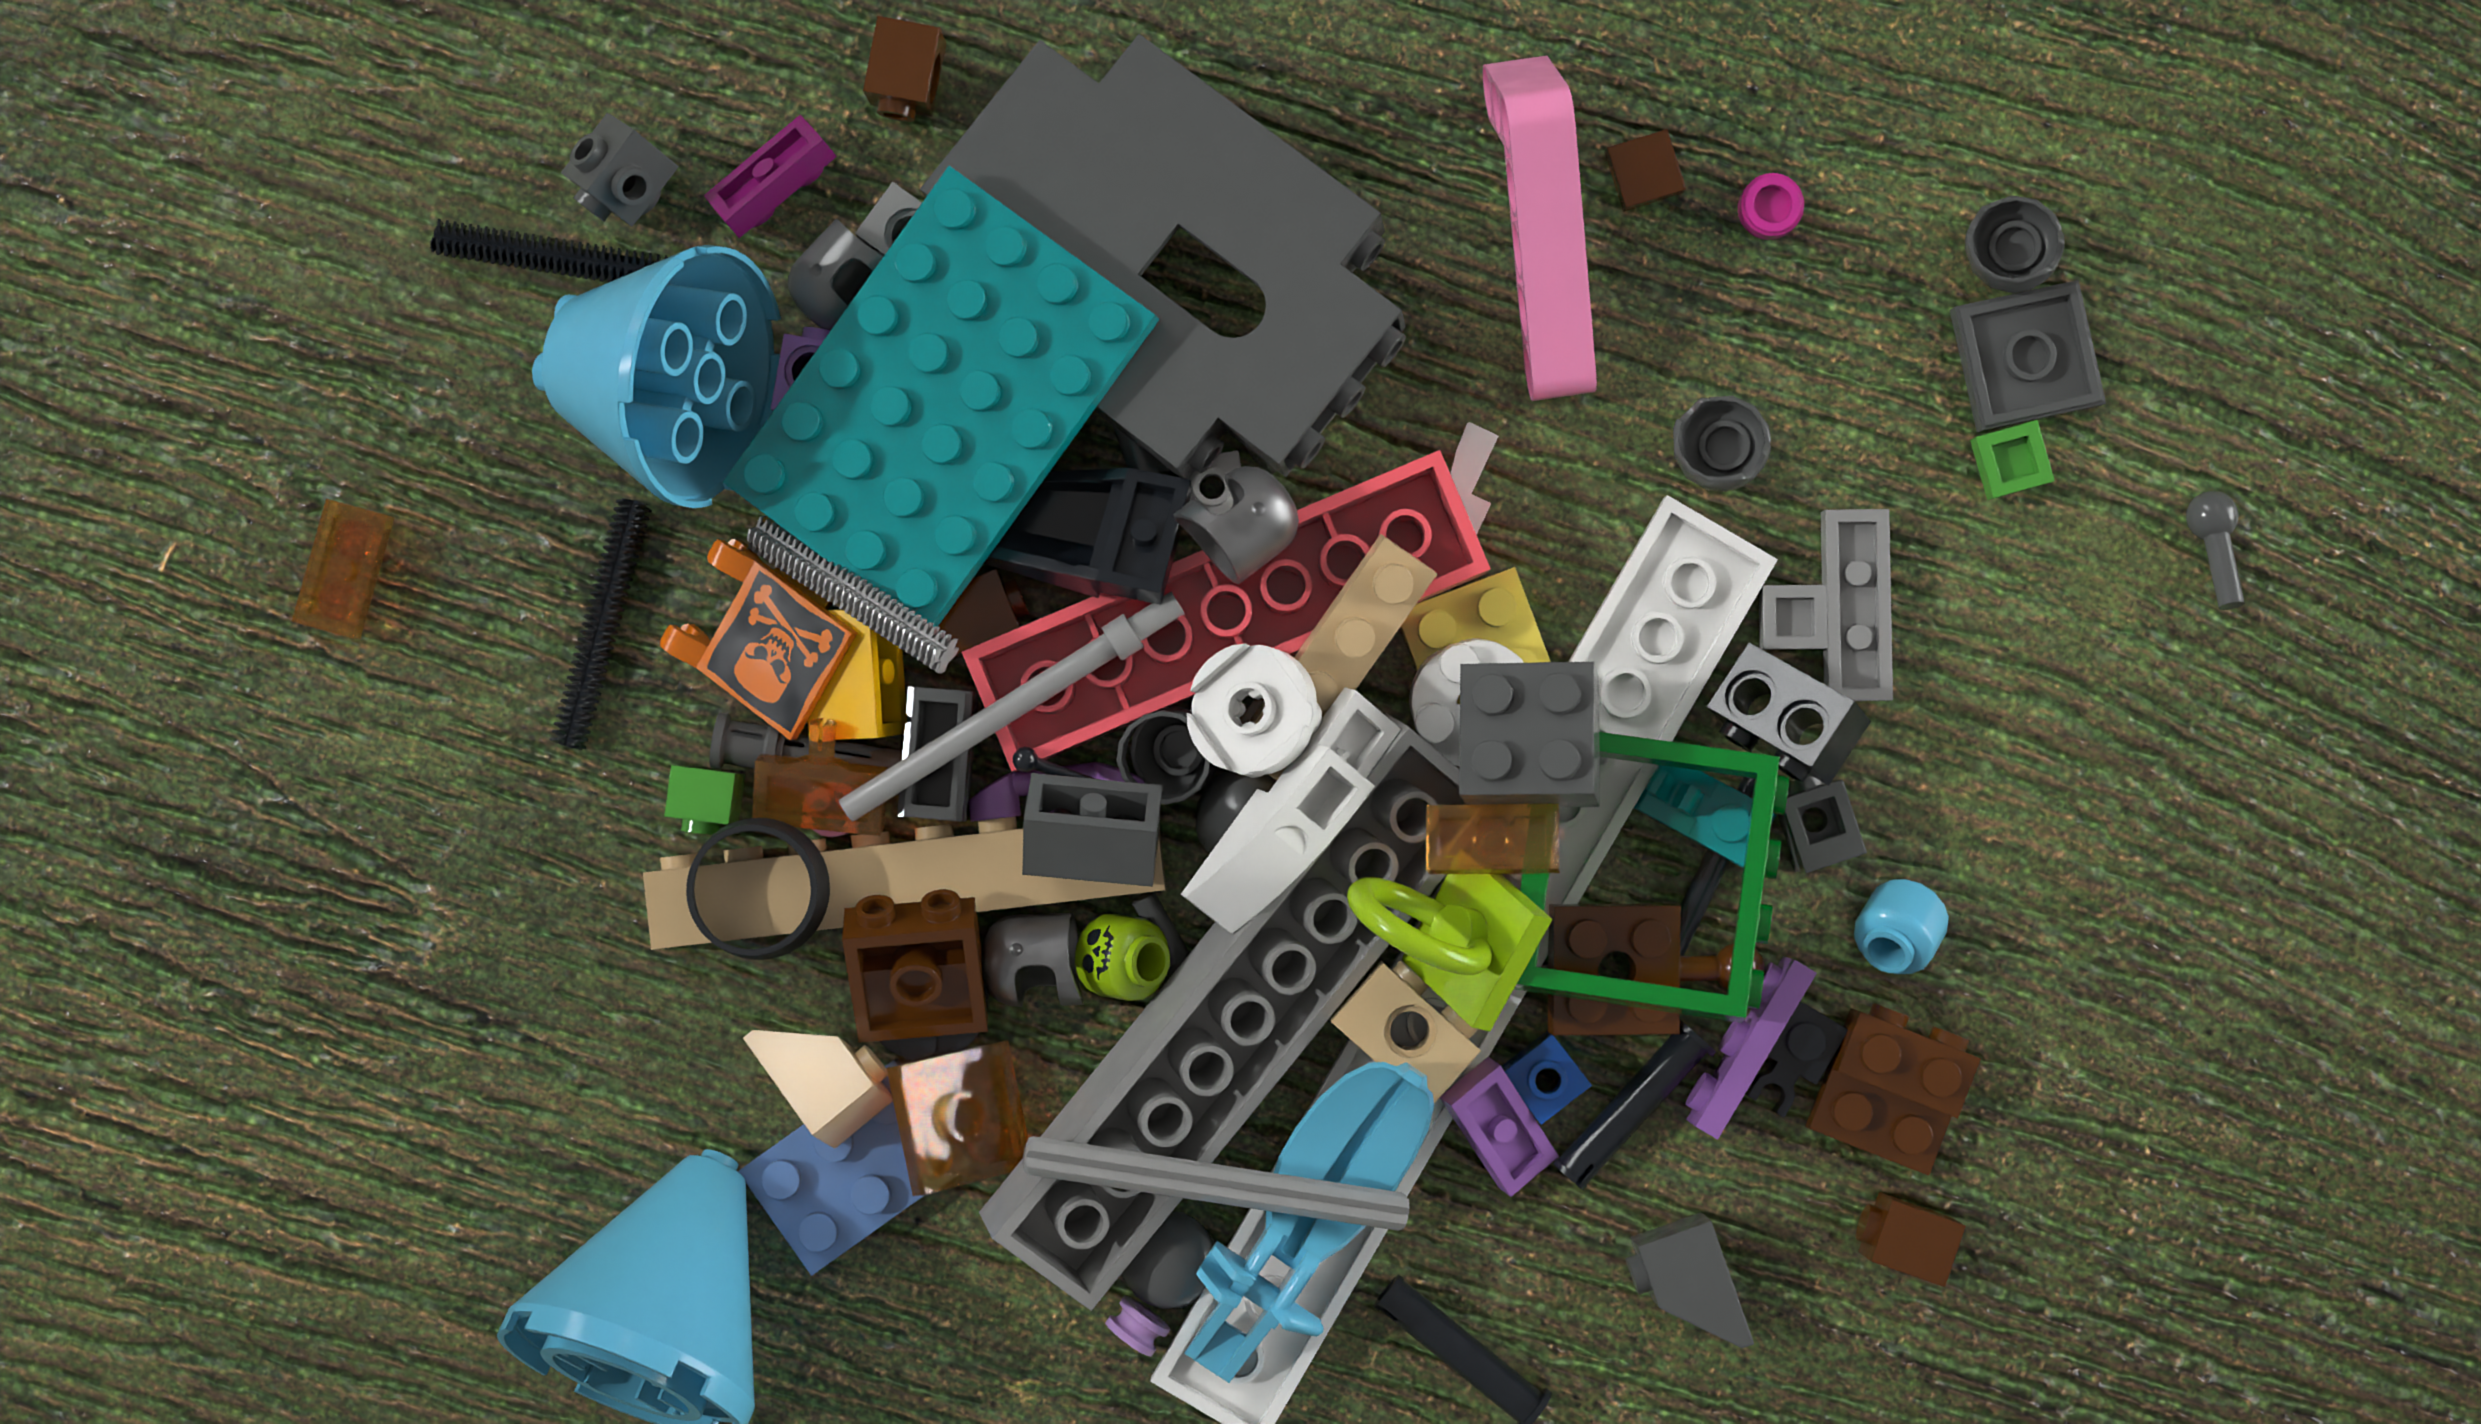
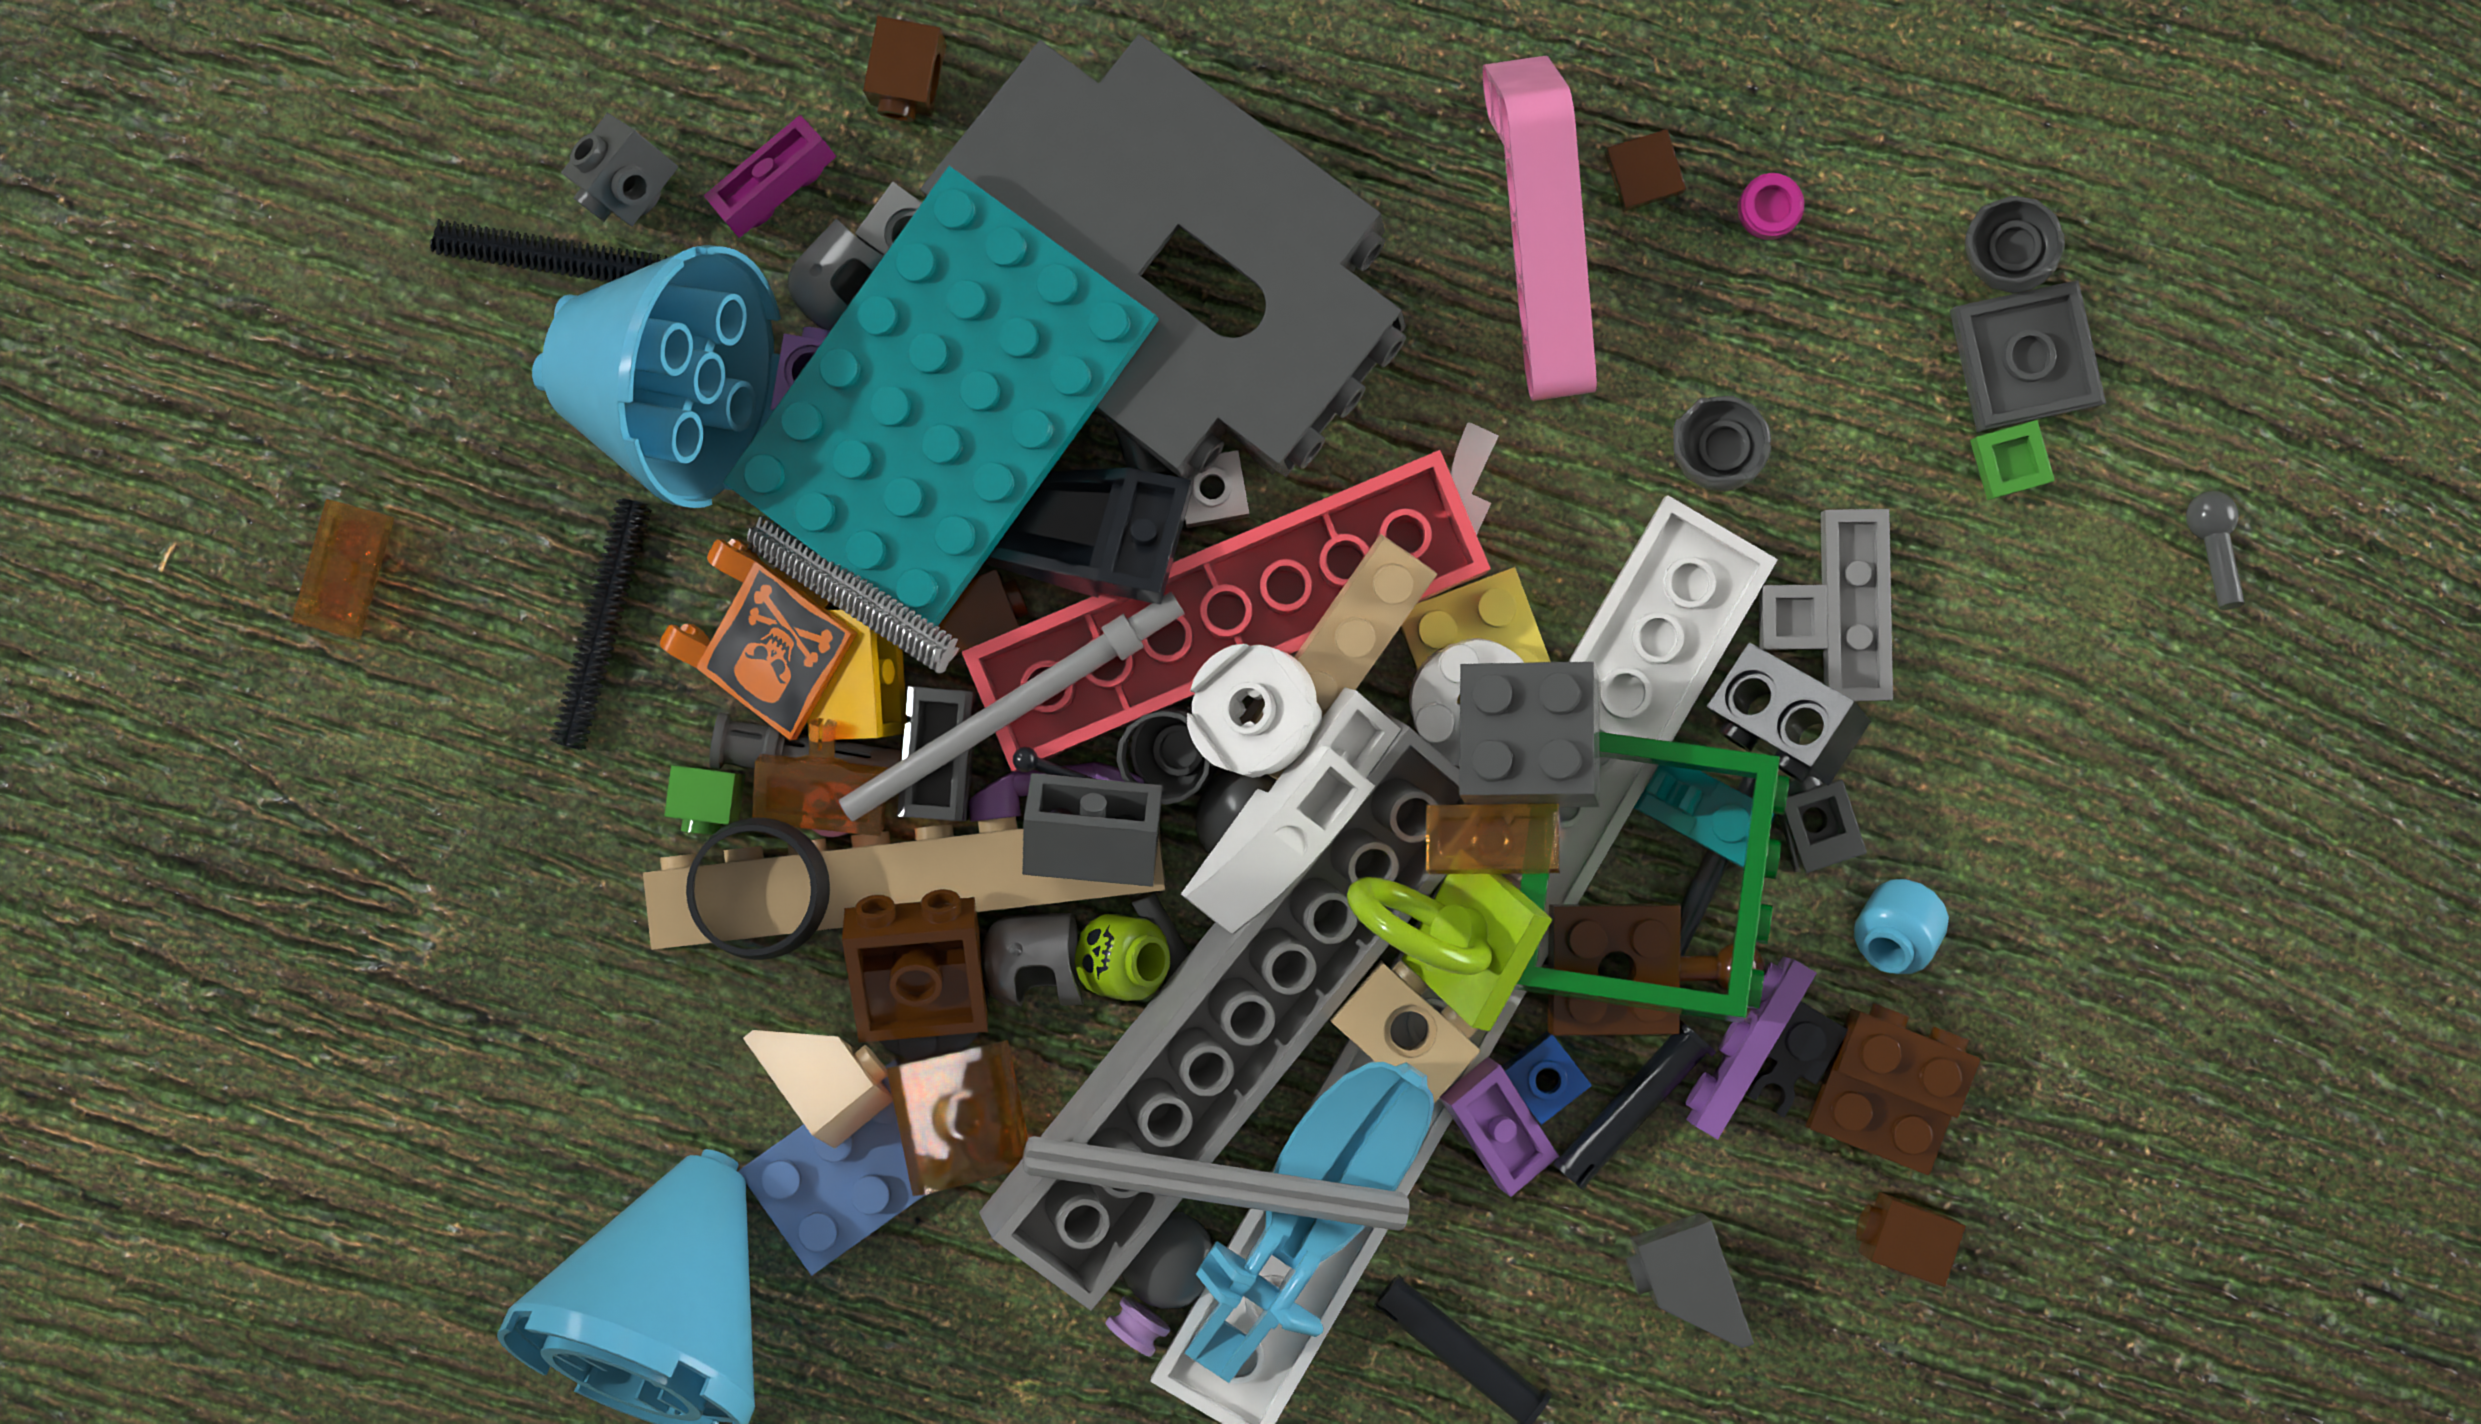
(1253, 529): flat silver helmet -> none

